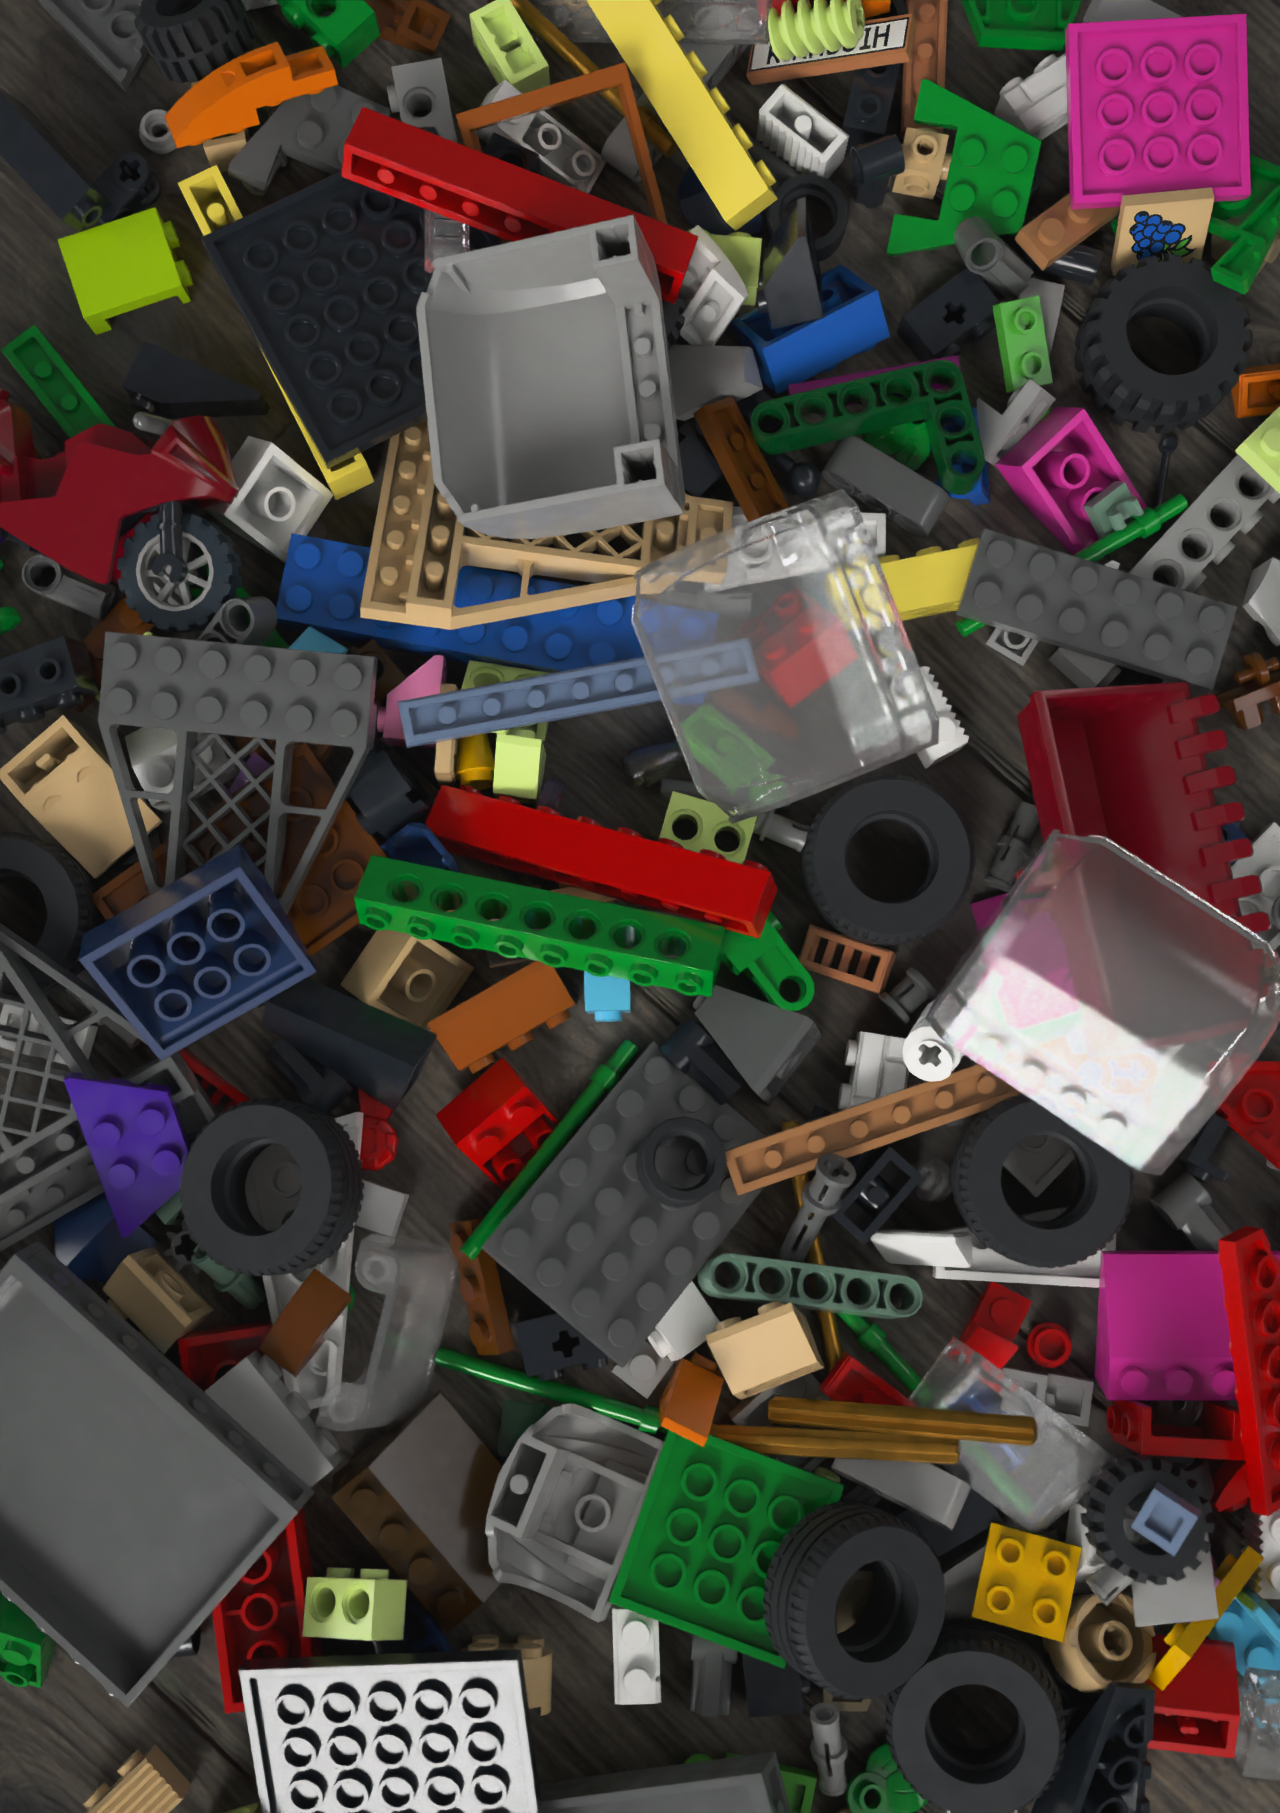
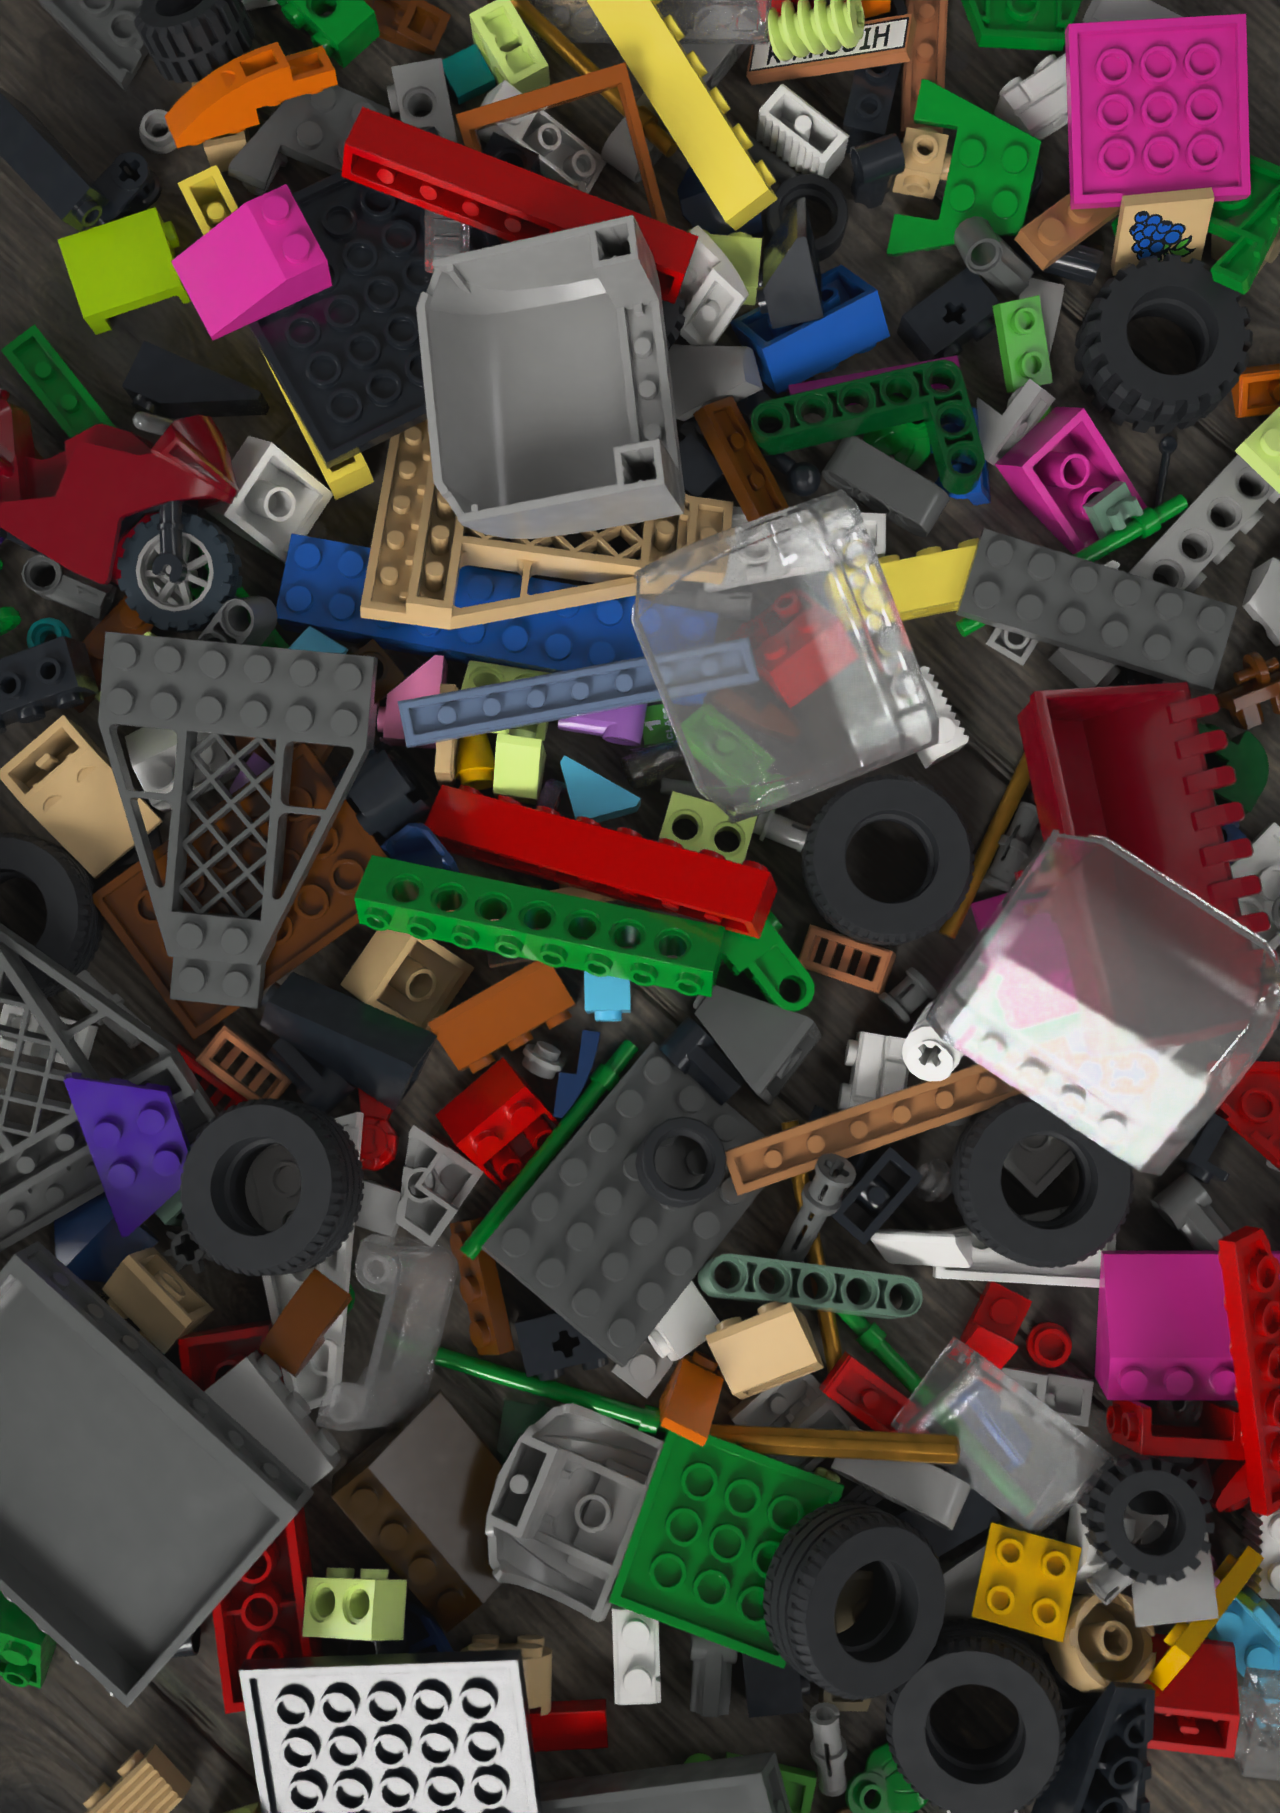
(43, 628): none -> teal plate
(197, 953): dark blue slope -> none
(225, 1033): none -> nougat slope
(239, 1285): sand green axle -> none
(253, 264): none -> dark pink slope
(433, 1185): none -> light grey slope
(467, 74): none -> teal tile
(542, 1059): none -> light grey plate
(570, 1725): none -> red slope
(571, 1085): none -> dark blue slope
(595, 795): none -> medium azure slope
(615, 726): none -> medium lavender piece
(657, 726): none -> bright green sticker
(904, 1420): pearl gold axle -> none
(990, 843): none -> pearl gold bar
(1166, 1519): sand blue plate -> none
(1250, 765): none -> dark green brick

